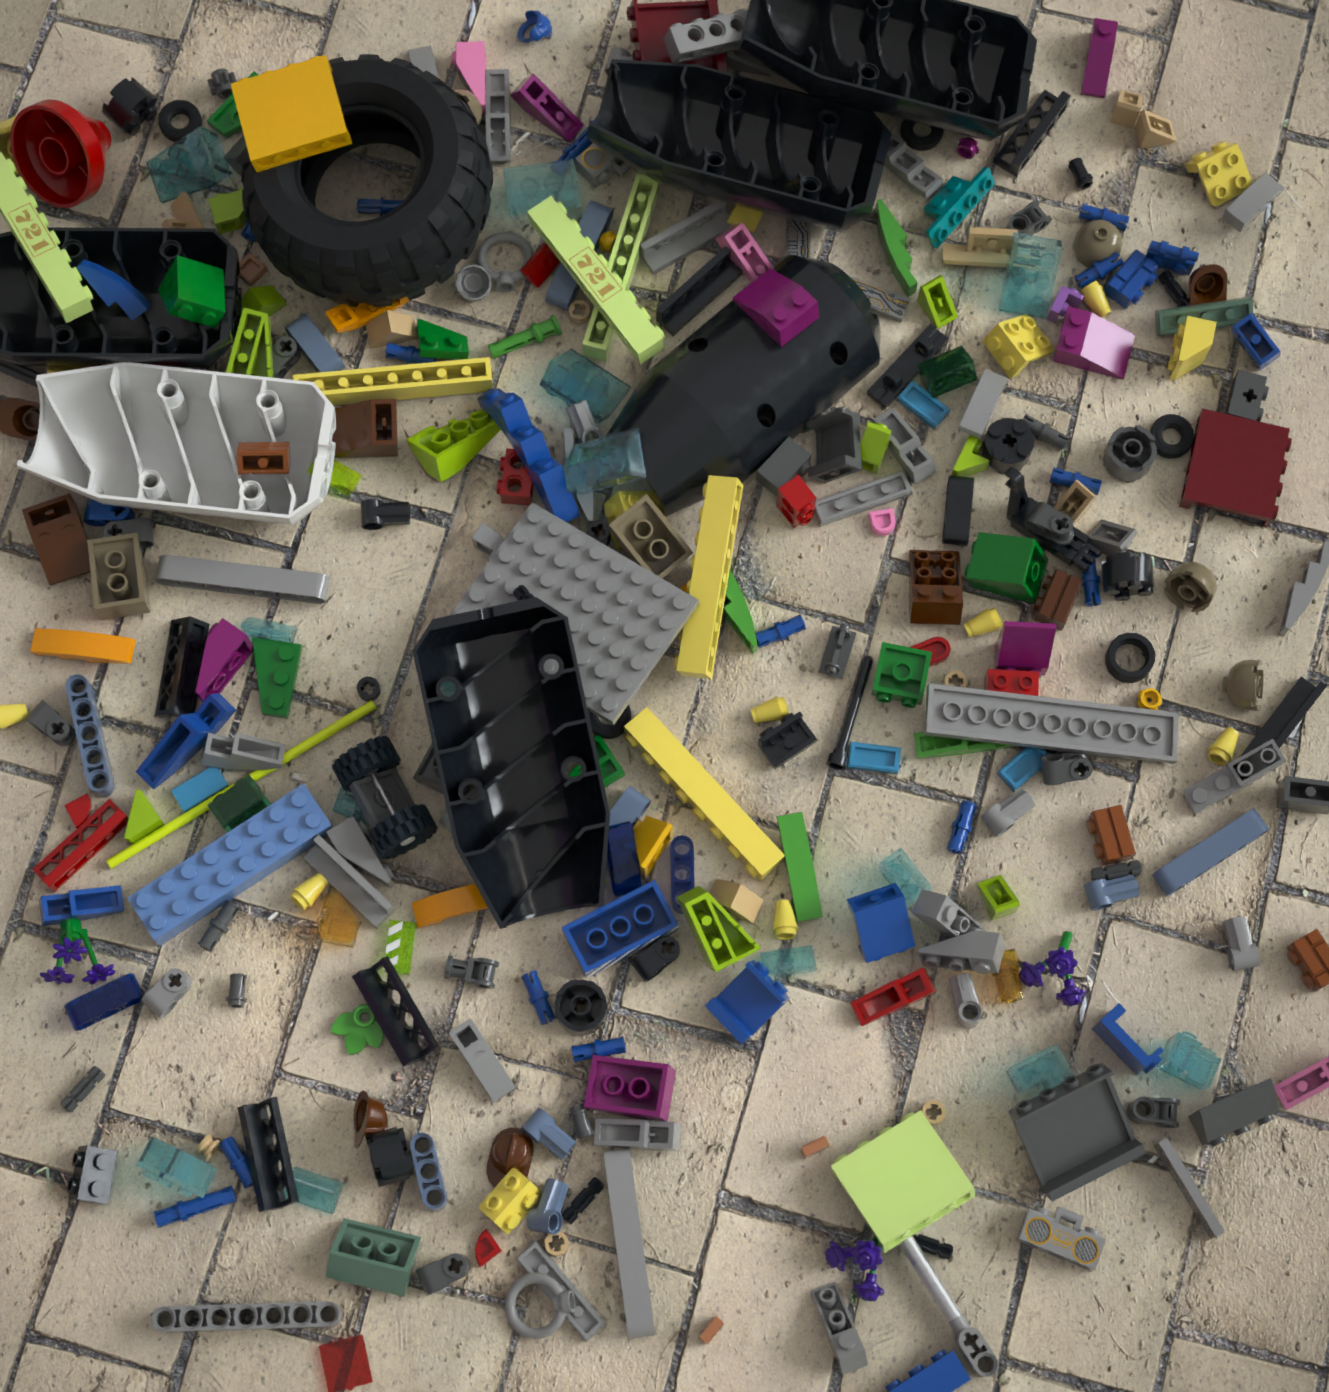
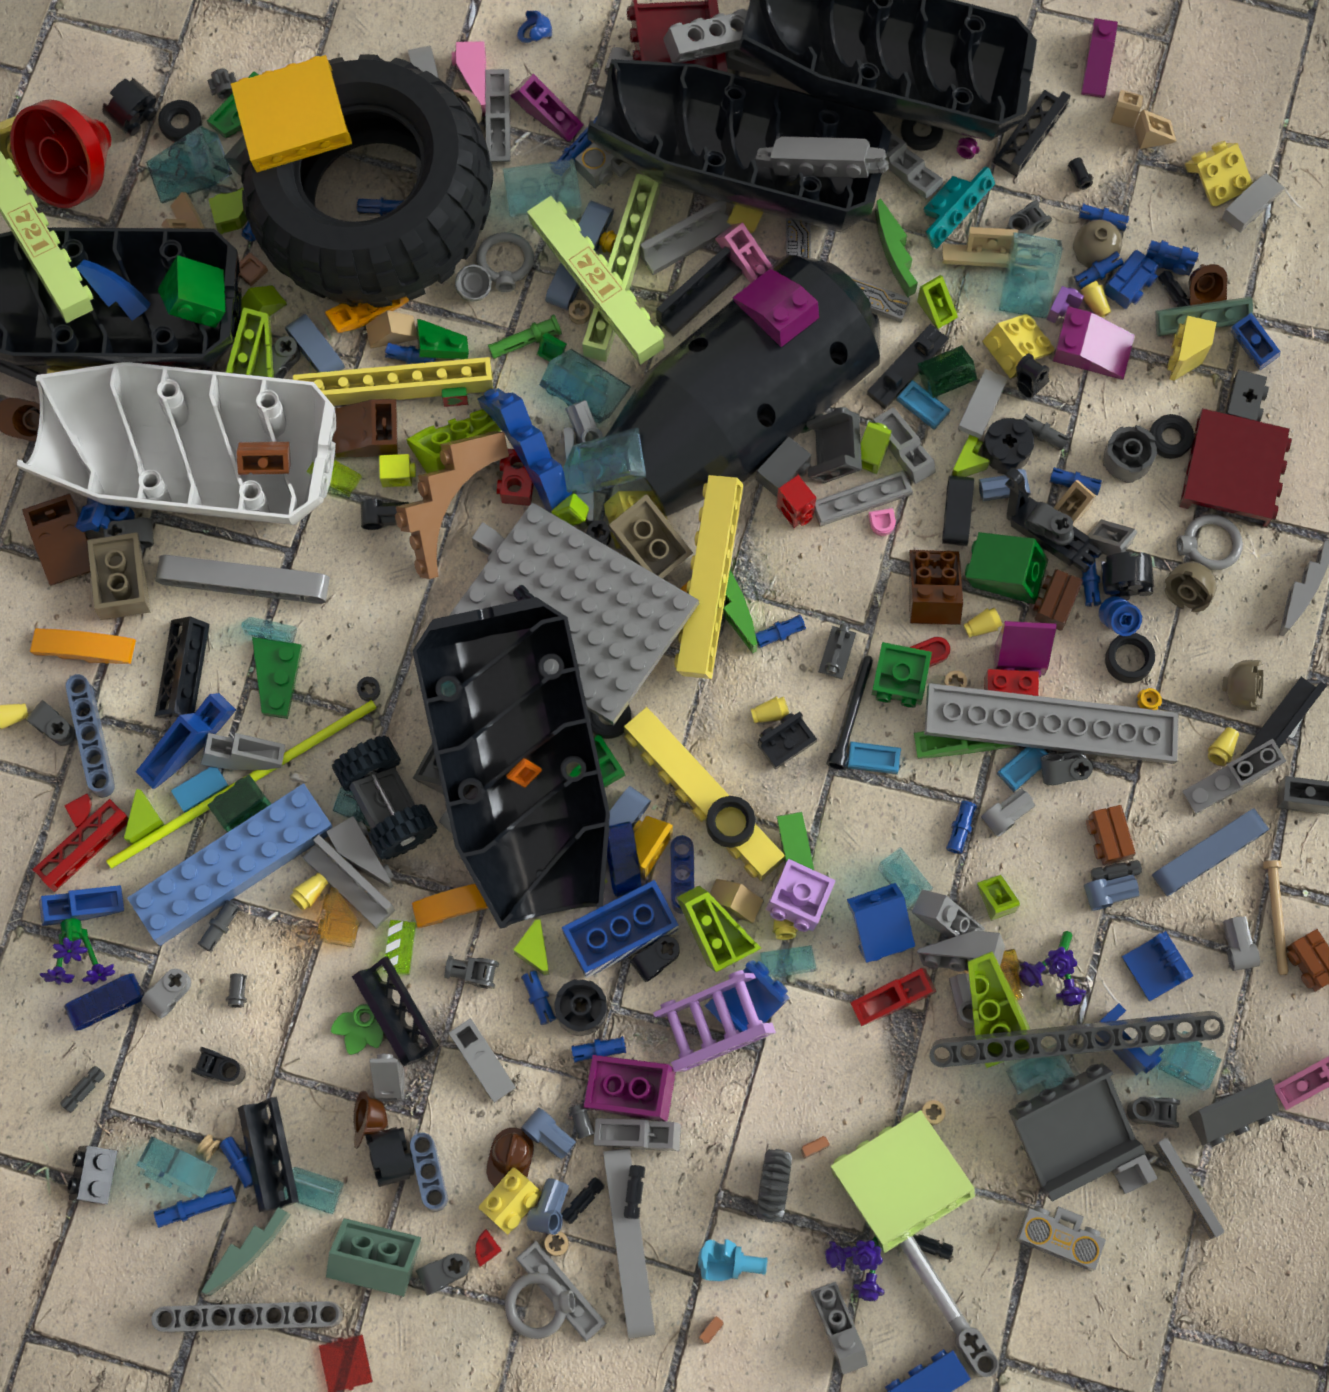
(92, 518): none -> blue tile
(214, 1066): none -> black piece
(222, 658): magenta slope -> none
(238, 1259): none -> sand green slope
(387, 1078): none -> light grey slope
(396, 470): none -> neon yellow brick
(438, 488): none -> medium nougat arch
(455, 396): none -> green tile
(524, 772): none -> orange slope
(532, 948): none -> lime slope
(540, 265): red plate -> none
(550, 347): none -> green tile
(571, 510): none -> lime slope
(634, 1192): none -> black axle
(727, 1261): none -> medium azure piece
(730, 841): none -> black tyre
(733, 1038): none -> lavender fence
(774, 1185): none -> dark grey gear
(800, 896): none -> lavender plate
(823, 157): none -> light grey hinge
(994, 1003): none -> lime wedge
(995, 487): none -> sand blue piece
(1031, 376): none -> black piece
(1087, 1031): none -> dark grey beam
(1120, 616): none -> blue wheel
(1134, 1174): none -> light grey panel
(1157, 966): none -> blue hinge
(1188, 543): none -> light grey piece
(1277, 914): none -> tan bar

